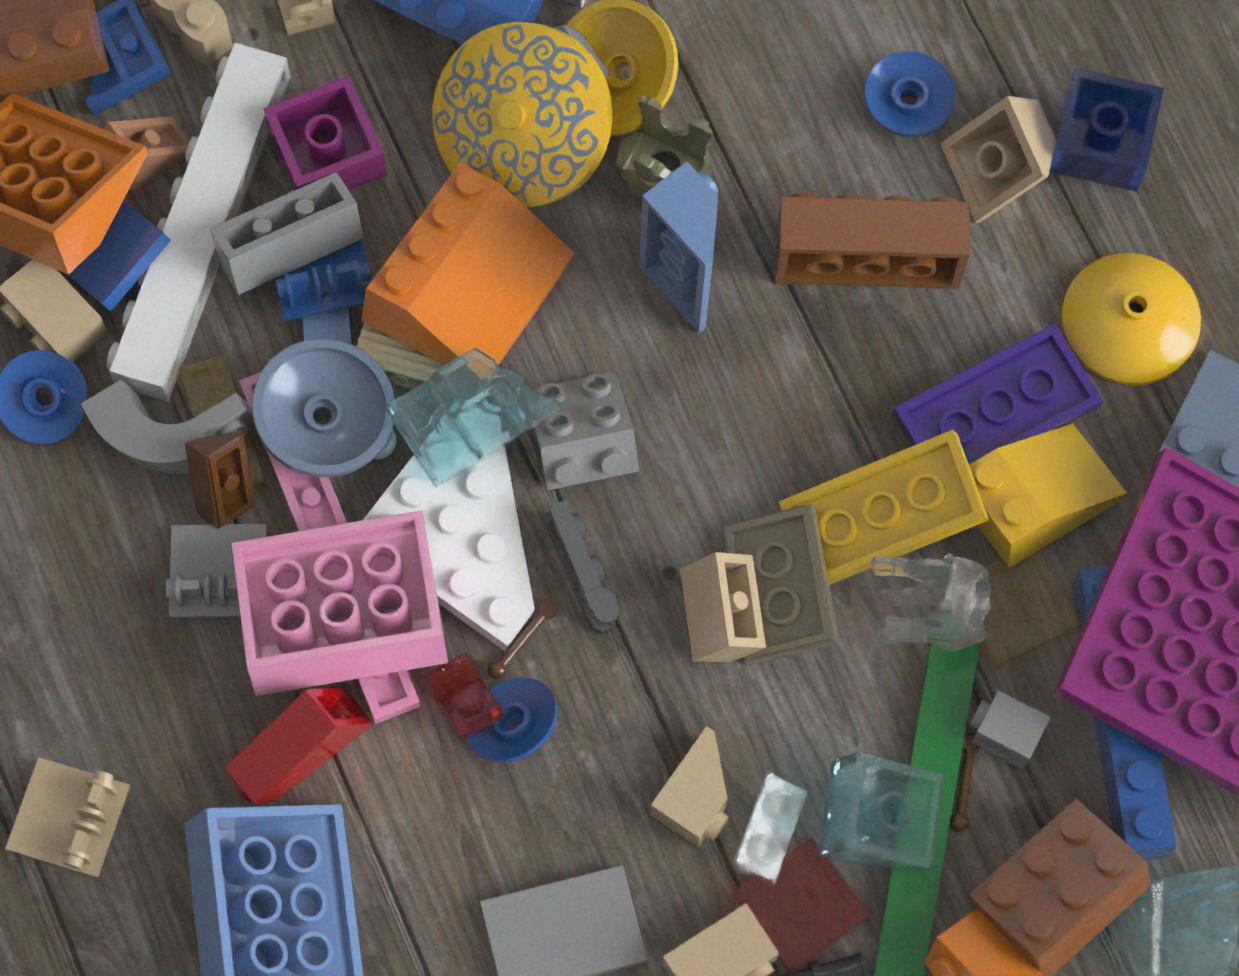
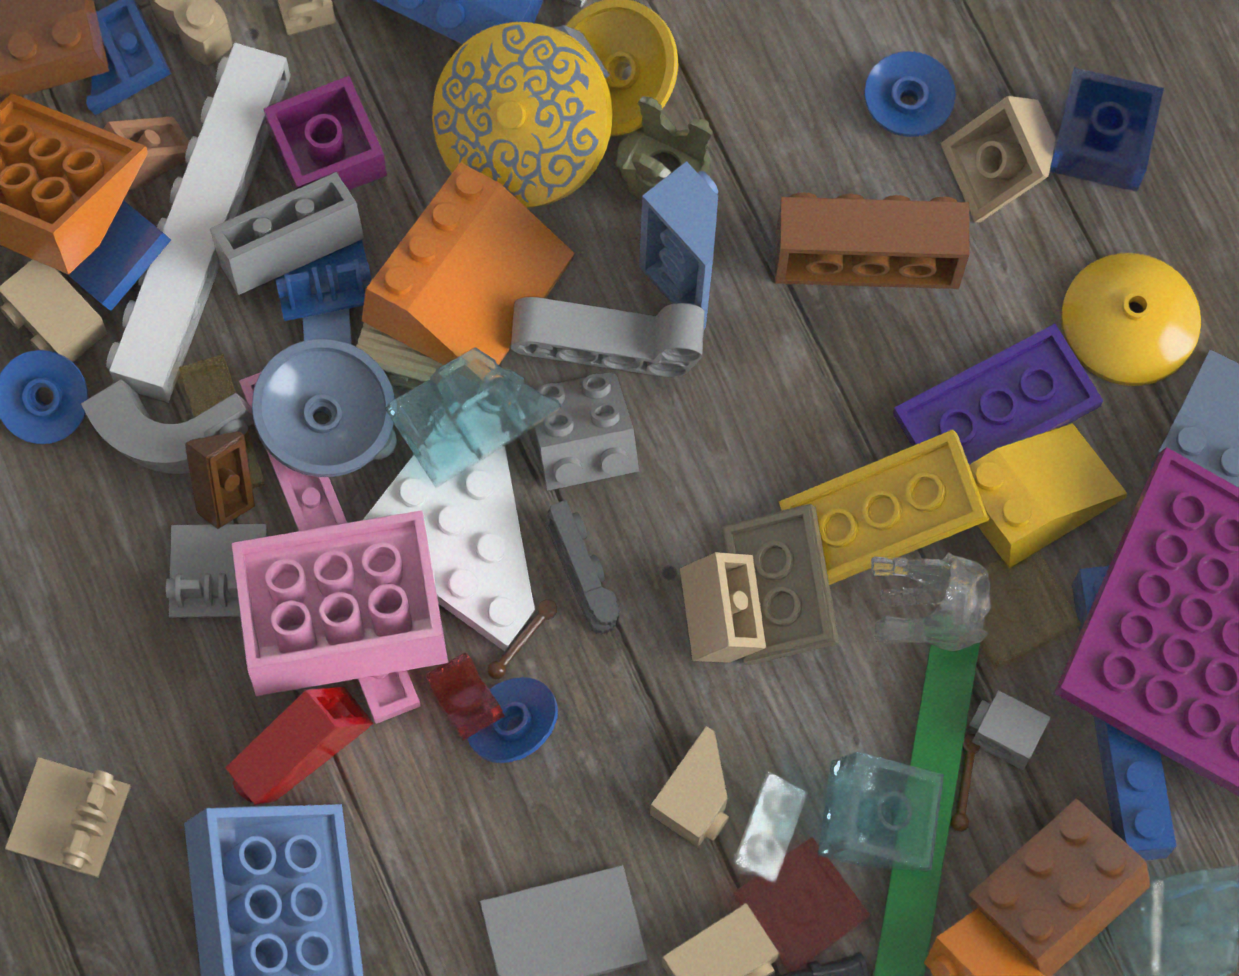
(609, 337): none -> light grey beam

